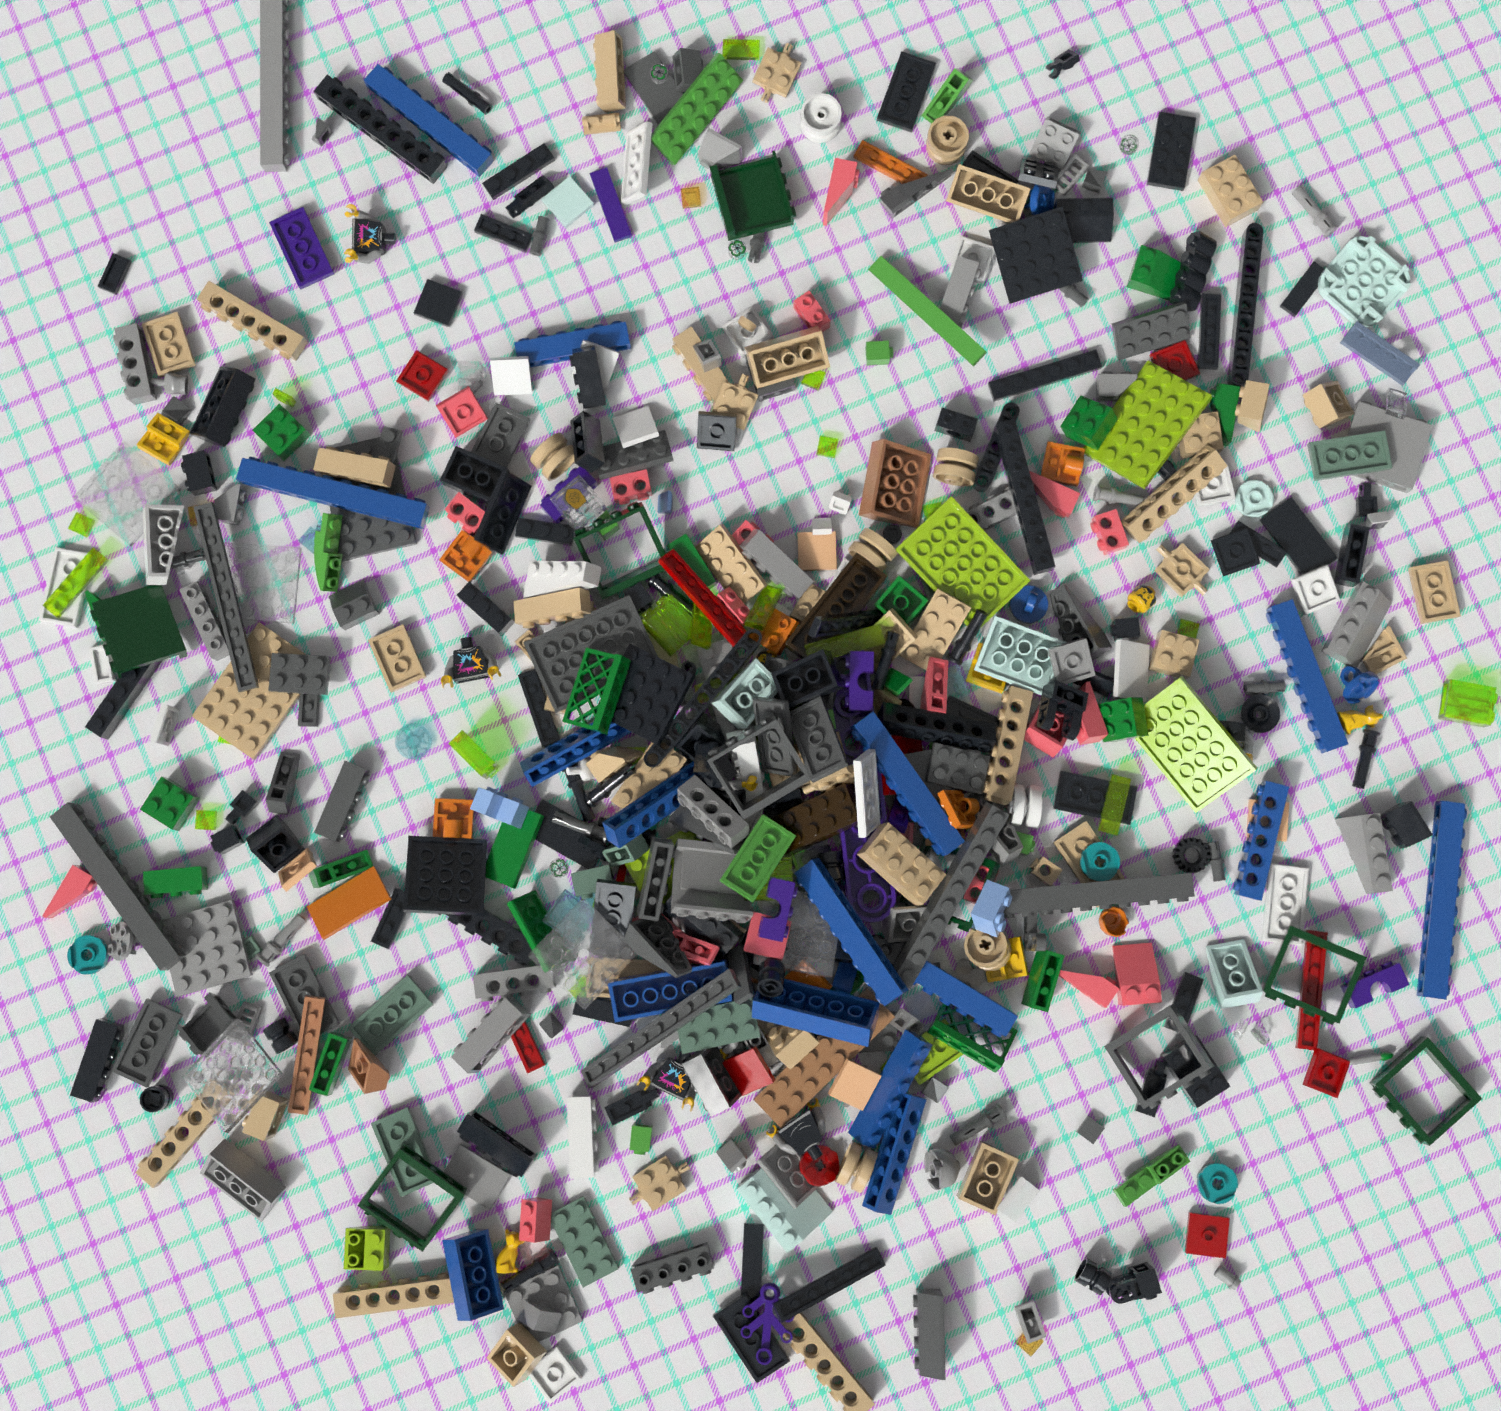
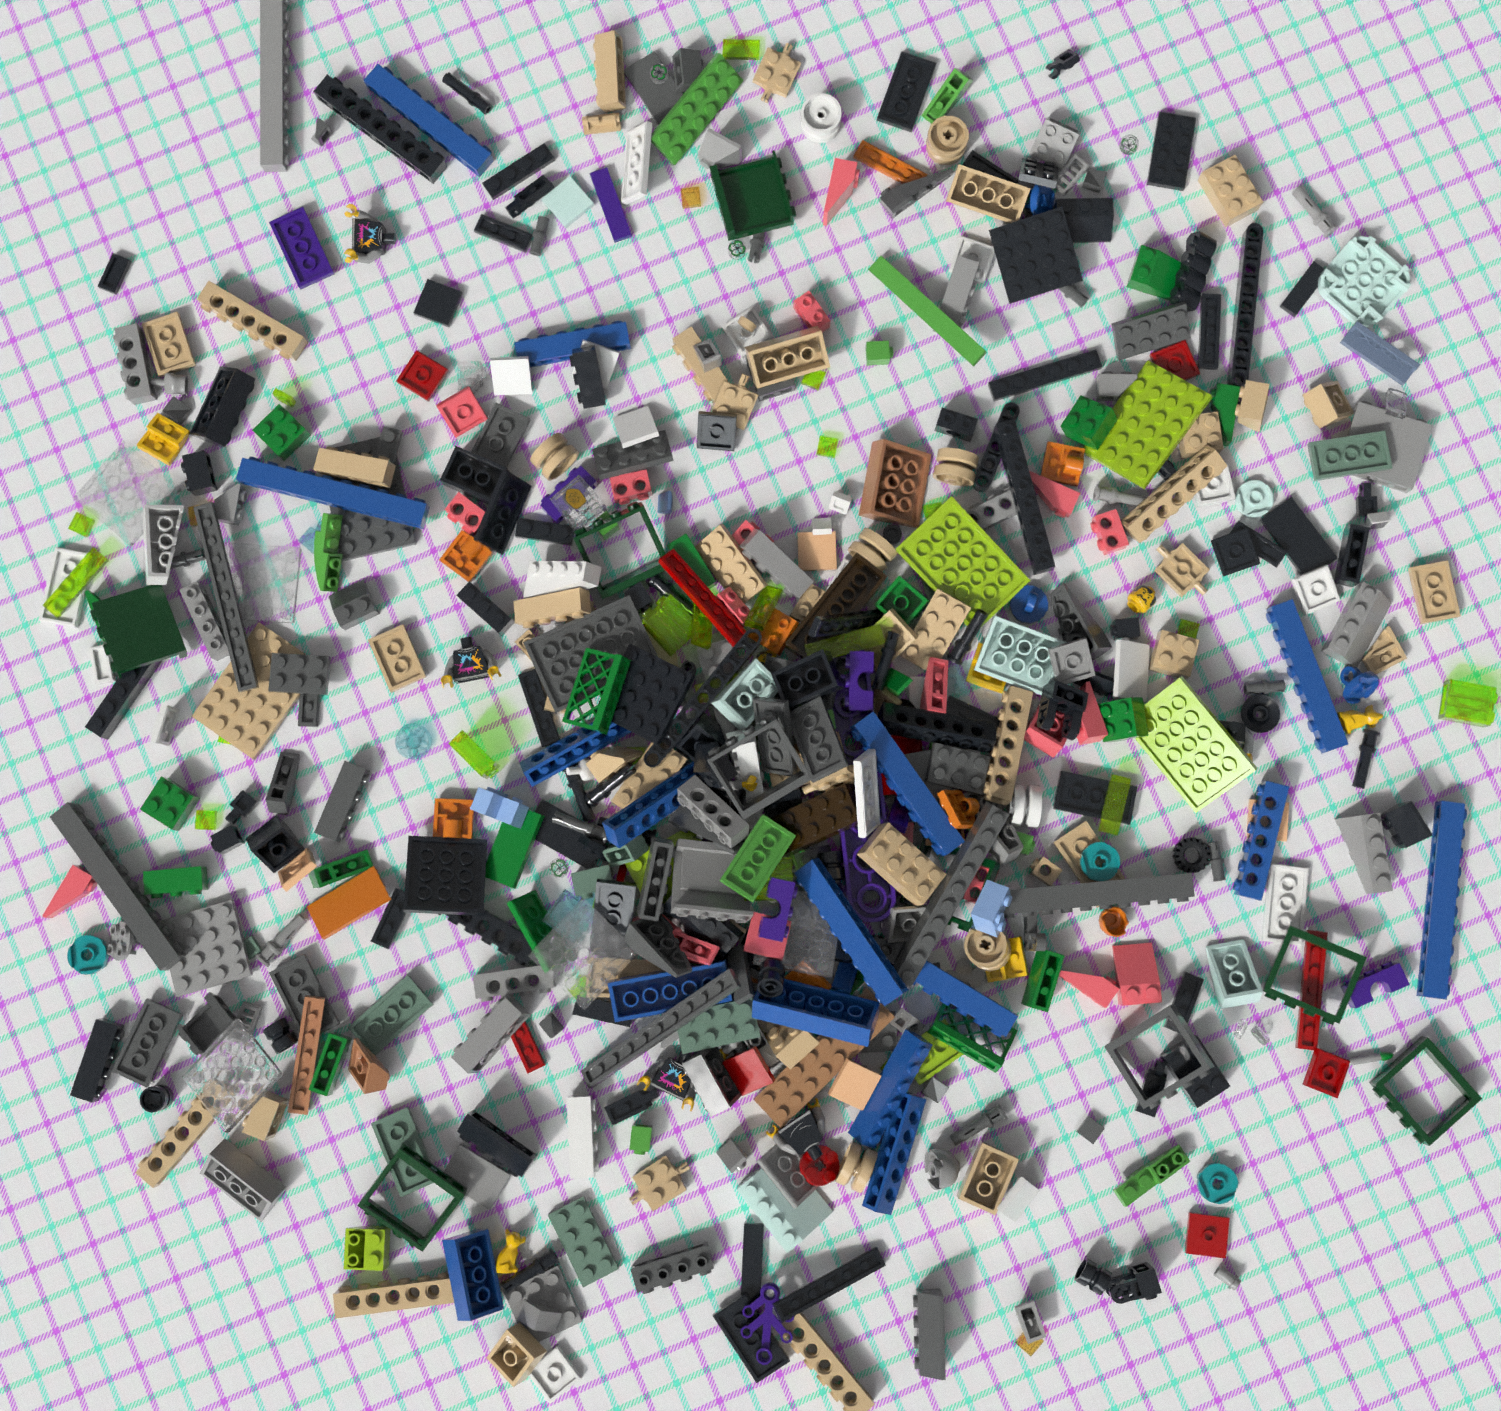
(535, 1219): coral brick -> none
(587, 441): black brick -> none

